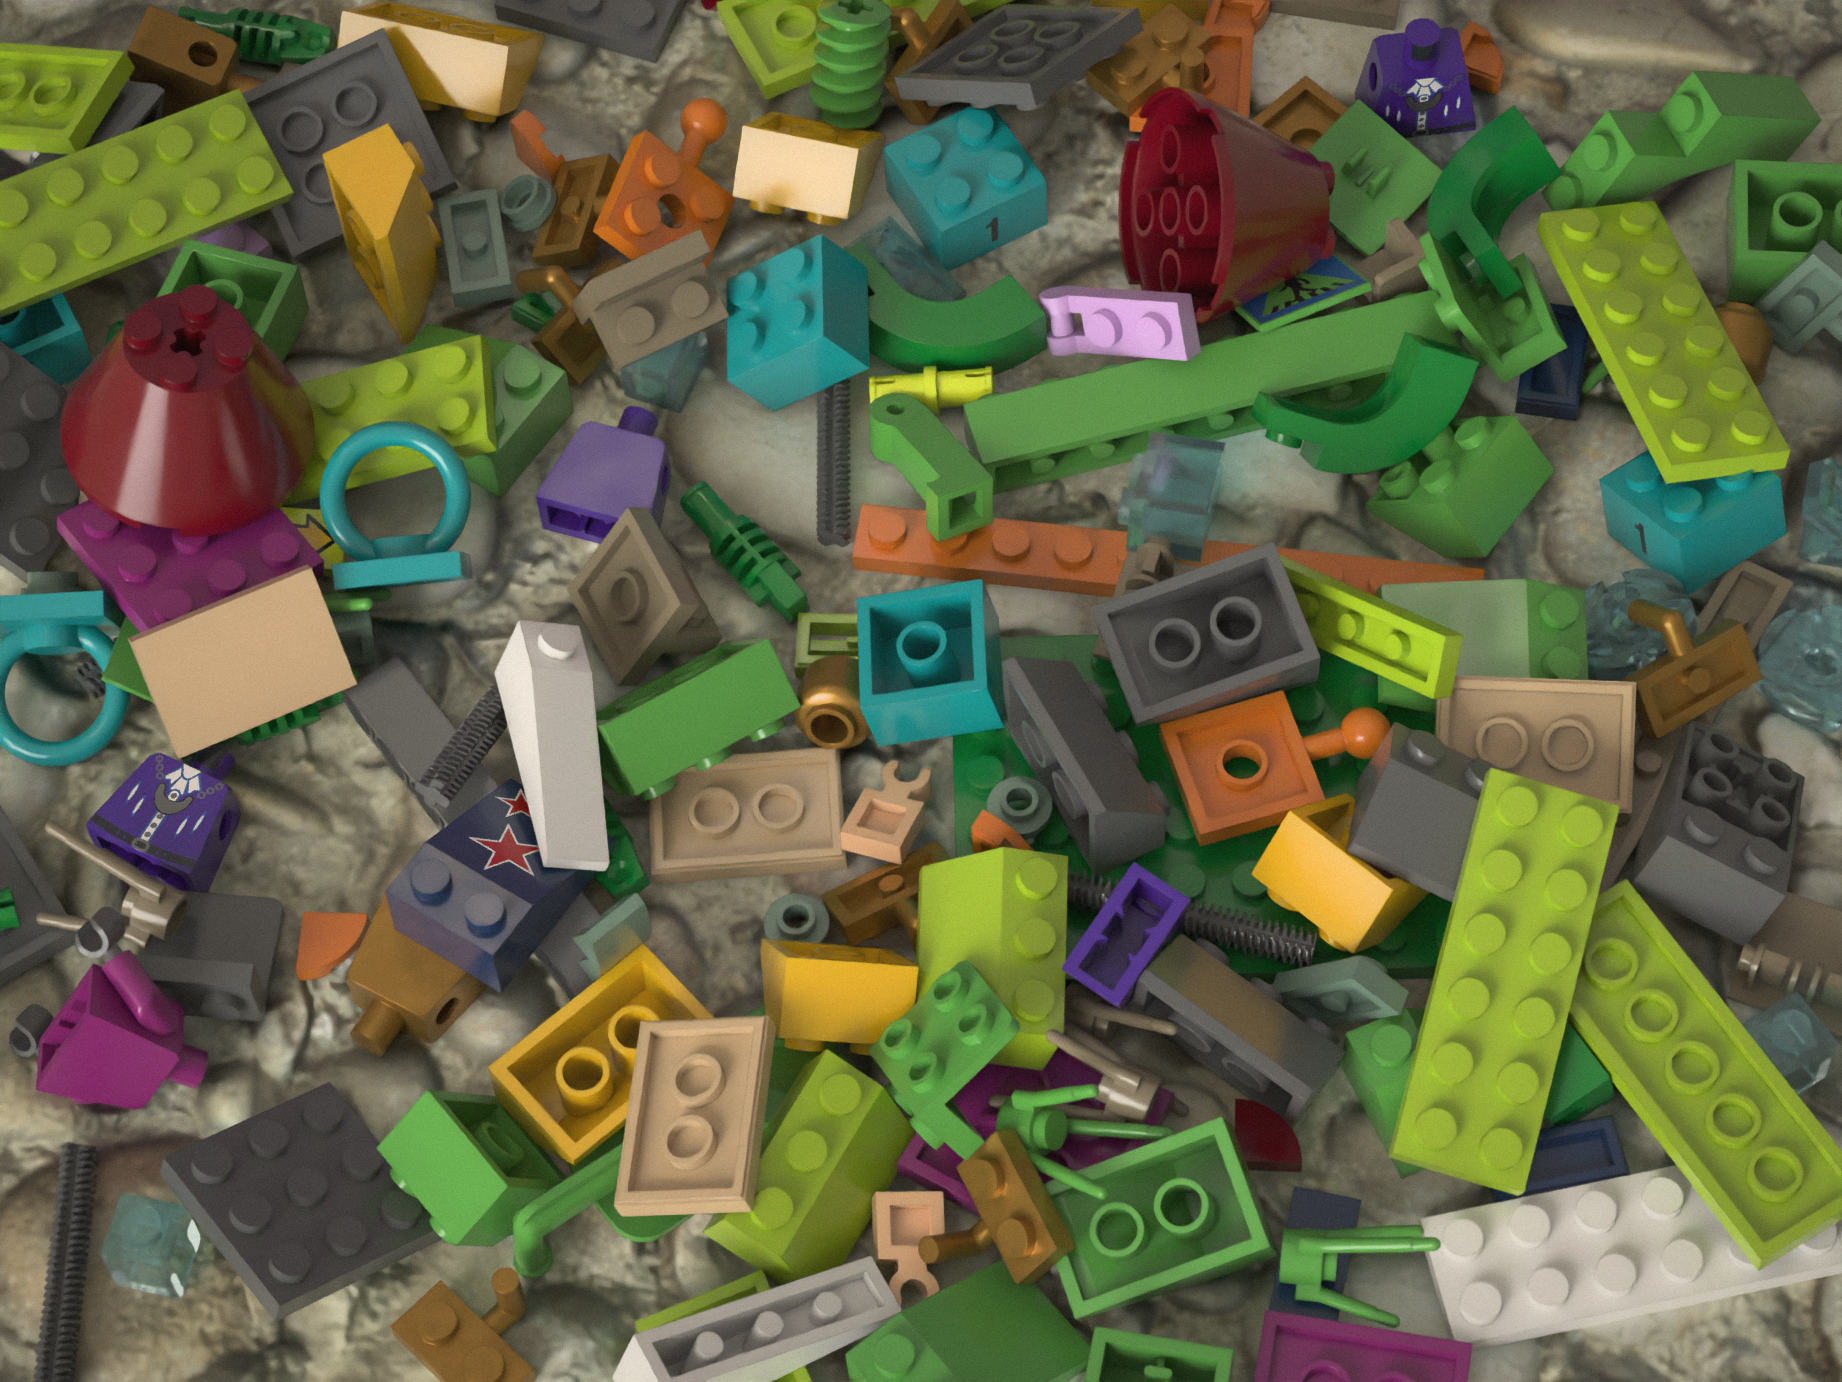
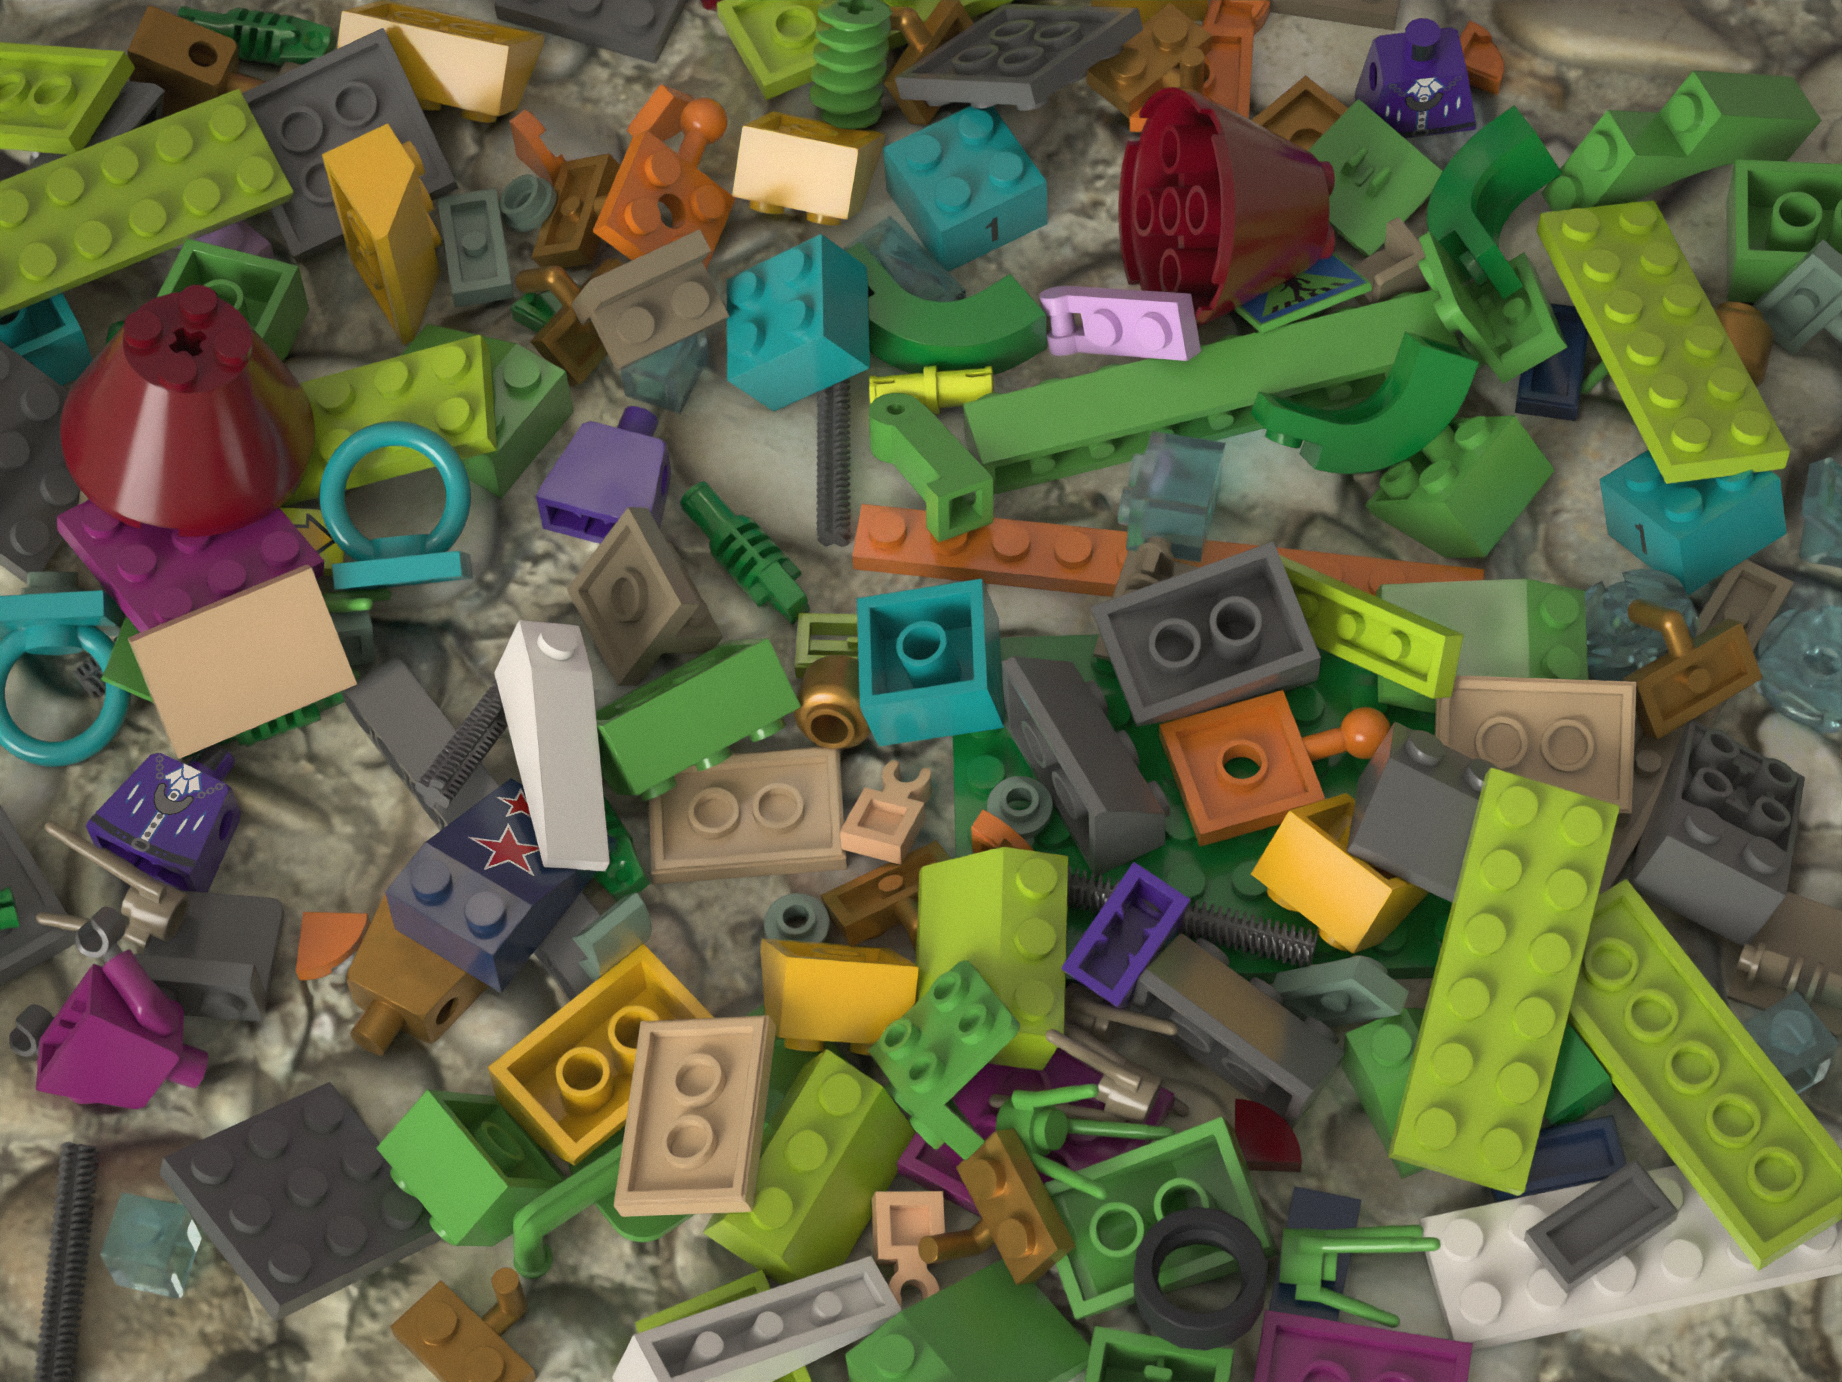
(661, 113): none -> orange tile
(1208, 1228): none -> black tyre
(1601, 1225): none -> dark grey tile

